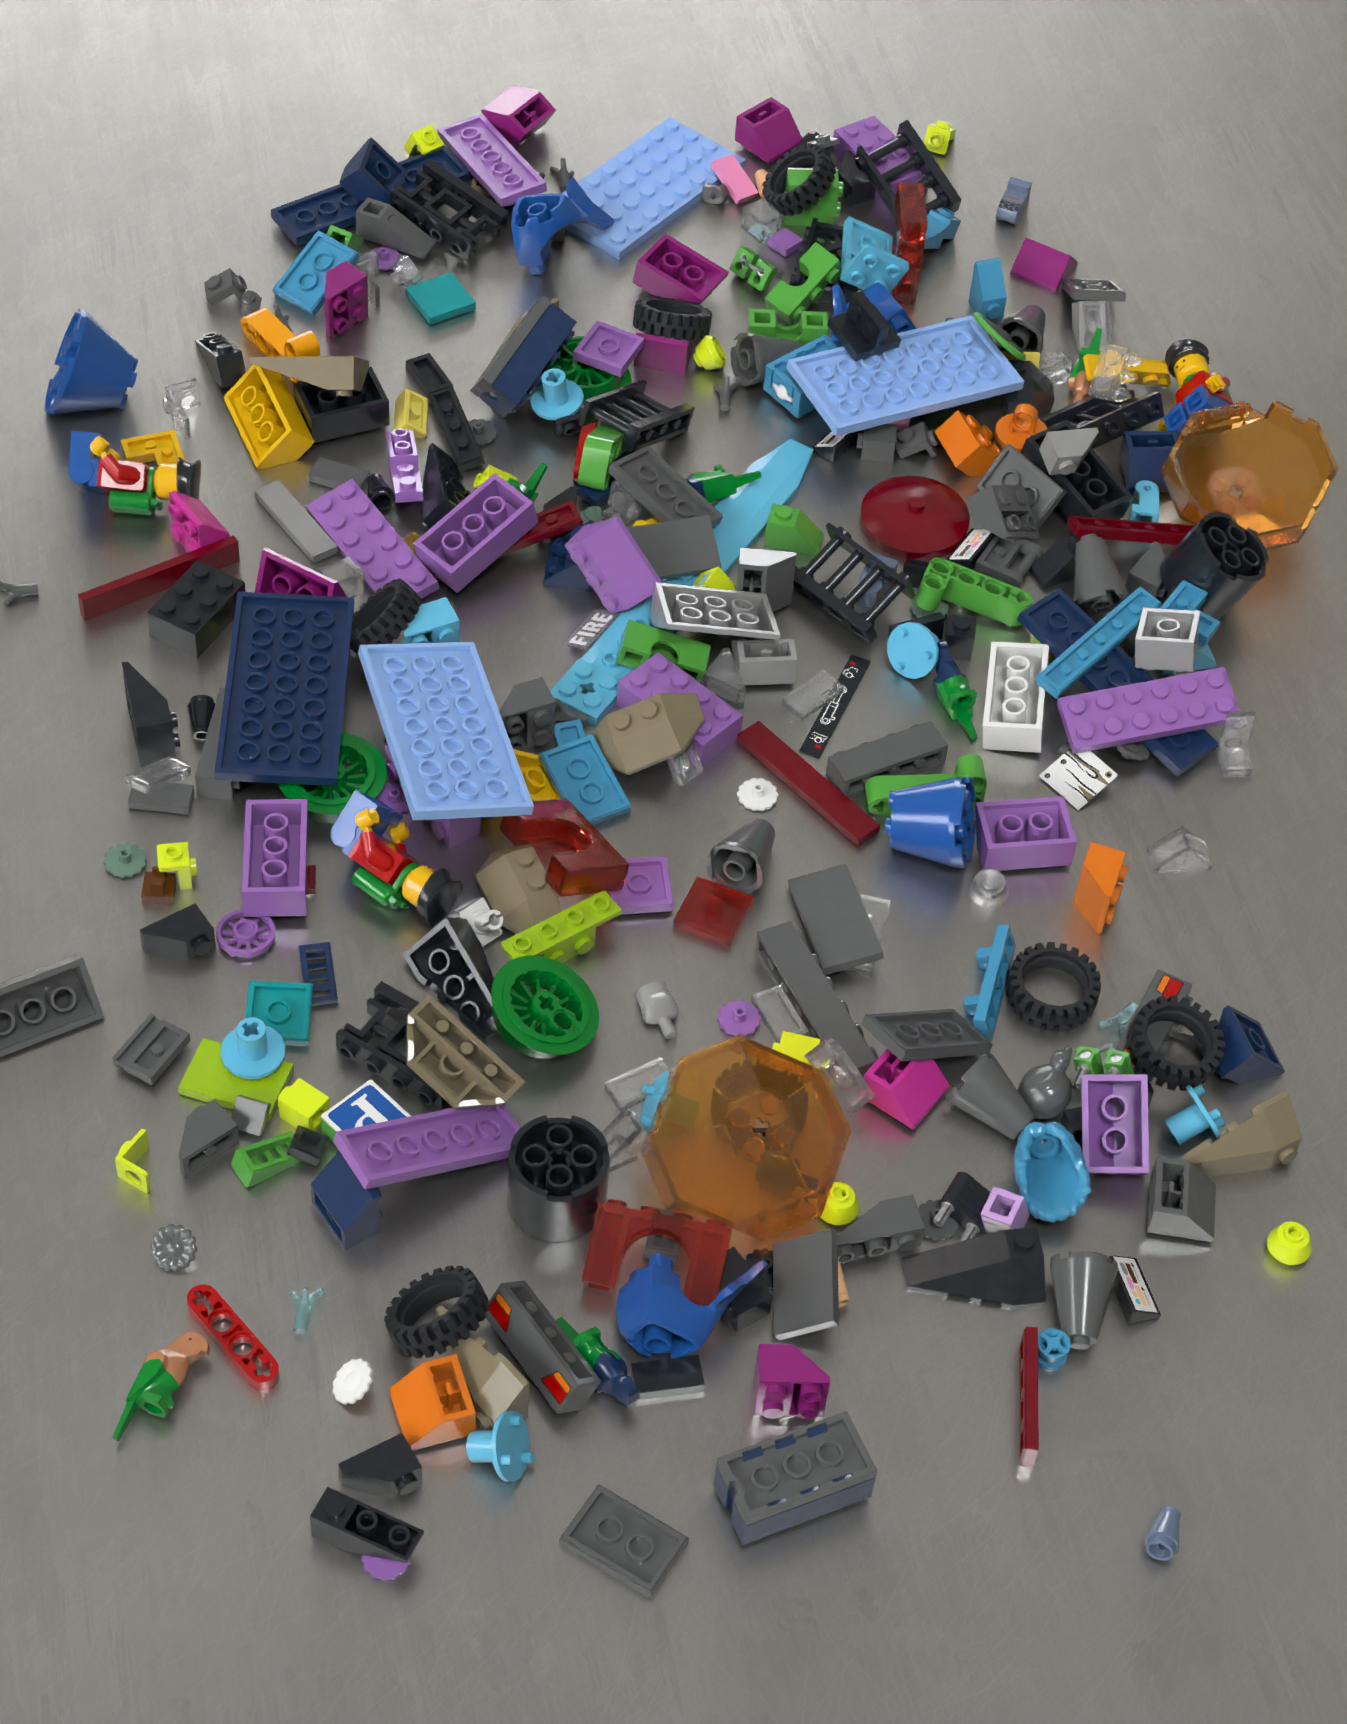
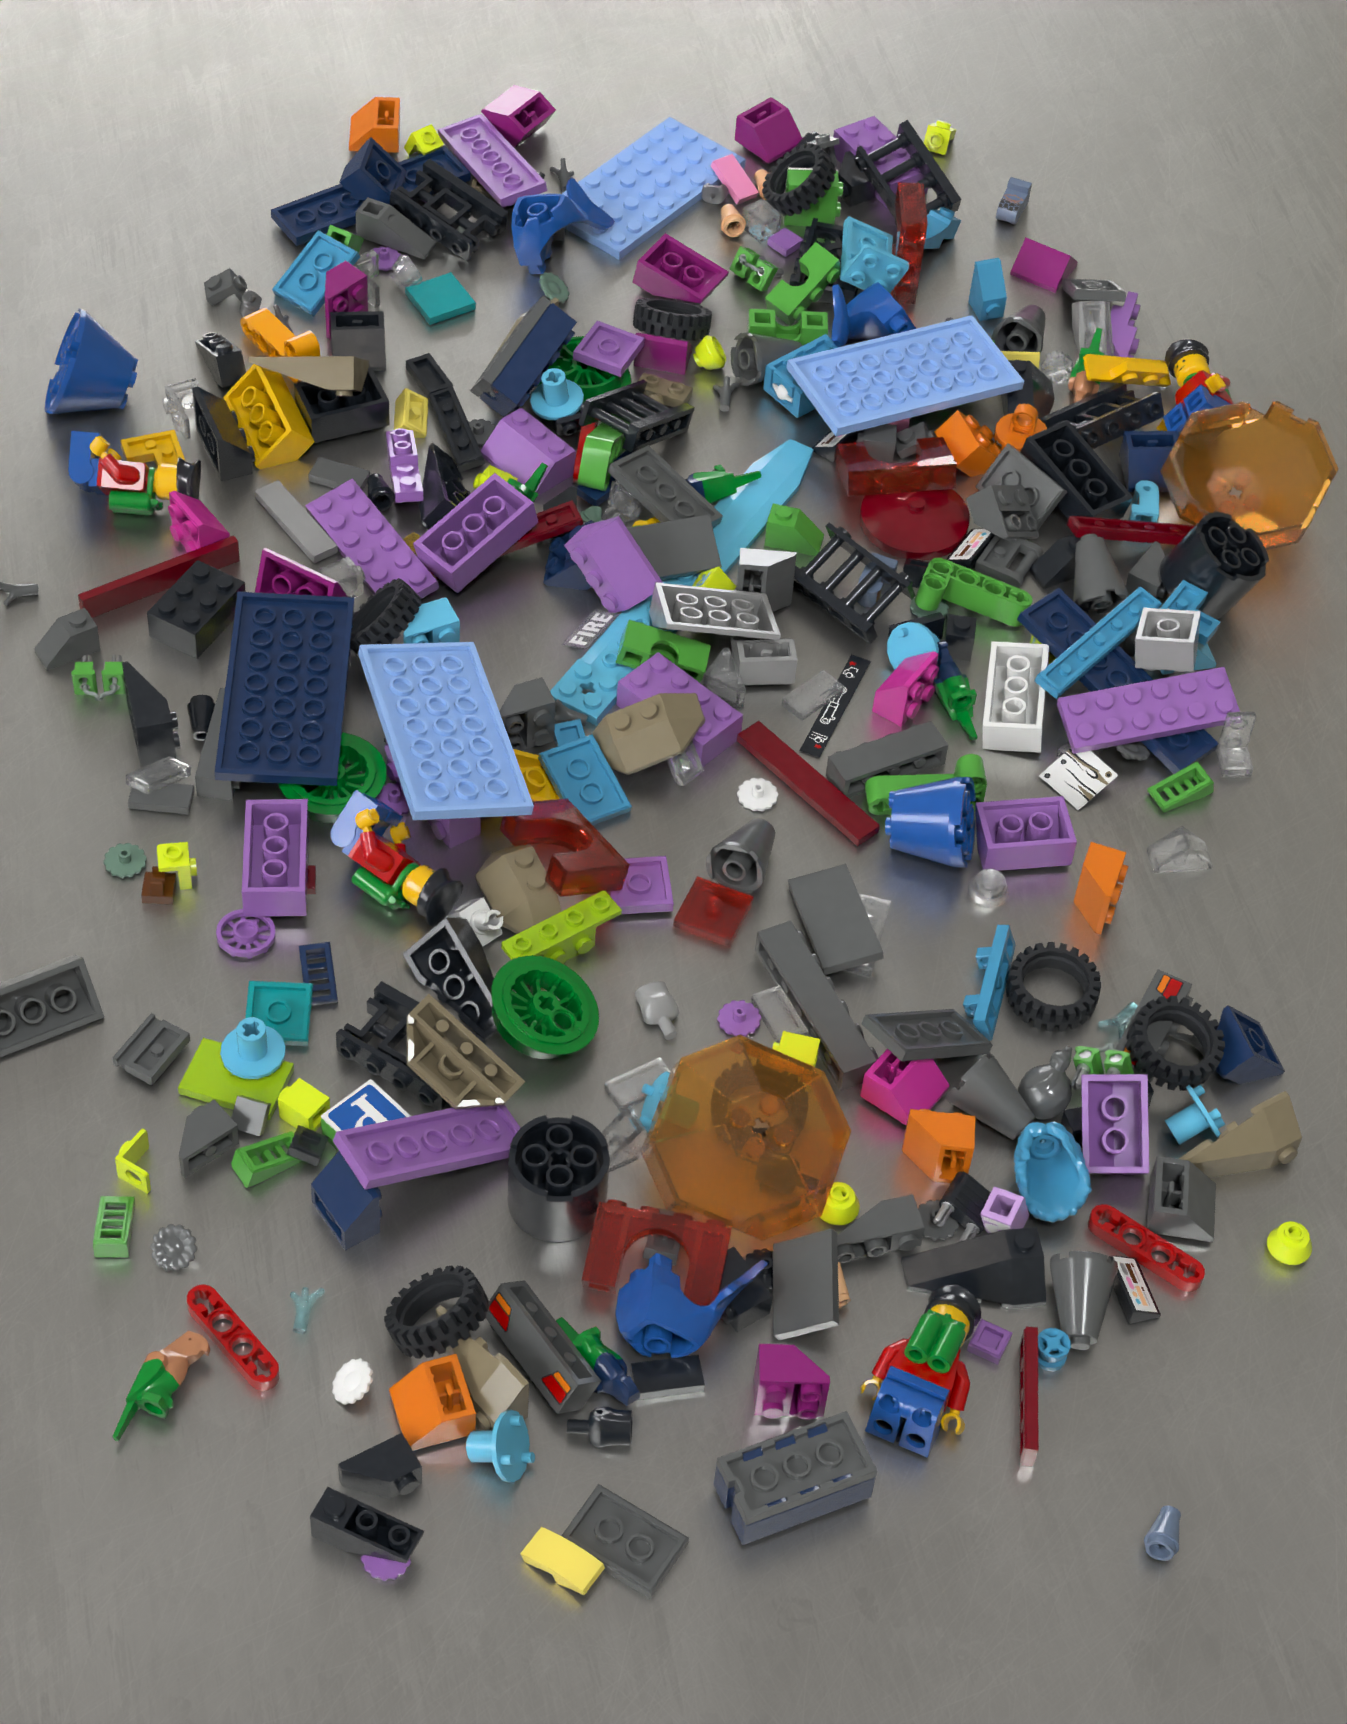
(68, 639): none -> dark grey slope
(85, 678): none -> bright green piece
(113, 1247): none -> bright green slope
(179, 935): black slope -> none
(221, 436): none -> black slope
(360, 336): none -> black slope
(377, 120): none -> orange slope
(522, 444): none -> medium lavender slope
(554, 287): none -> sand green piece
(563, 1559): none -> light yellow slope
(605, 1427): none -> black piece
(666, 391): none -> dark tan plate
(732, 221): none -> light nougat cone
(842, 1074): clear slope -> none
(863, 329): black bracket -> none
(867, 476): none -> clear red arch
(907, 688): none -> dark pink slope
(925, 1372): none -> piece
(939, 1143): none -> orange slope
(989, 1341): none -> medium lavender tile
(999, 336): bright green wheel -> none
(1066, 449): light grey slope -> none
(1112, 373): clear plate -> none
(1123, 326): none -> medium lavender slope
(1149, 1243): none -> red beam
(1193, 772): none -> bright green slope

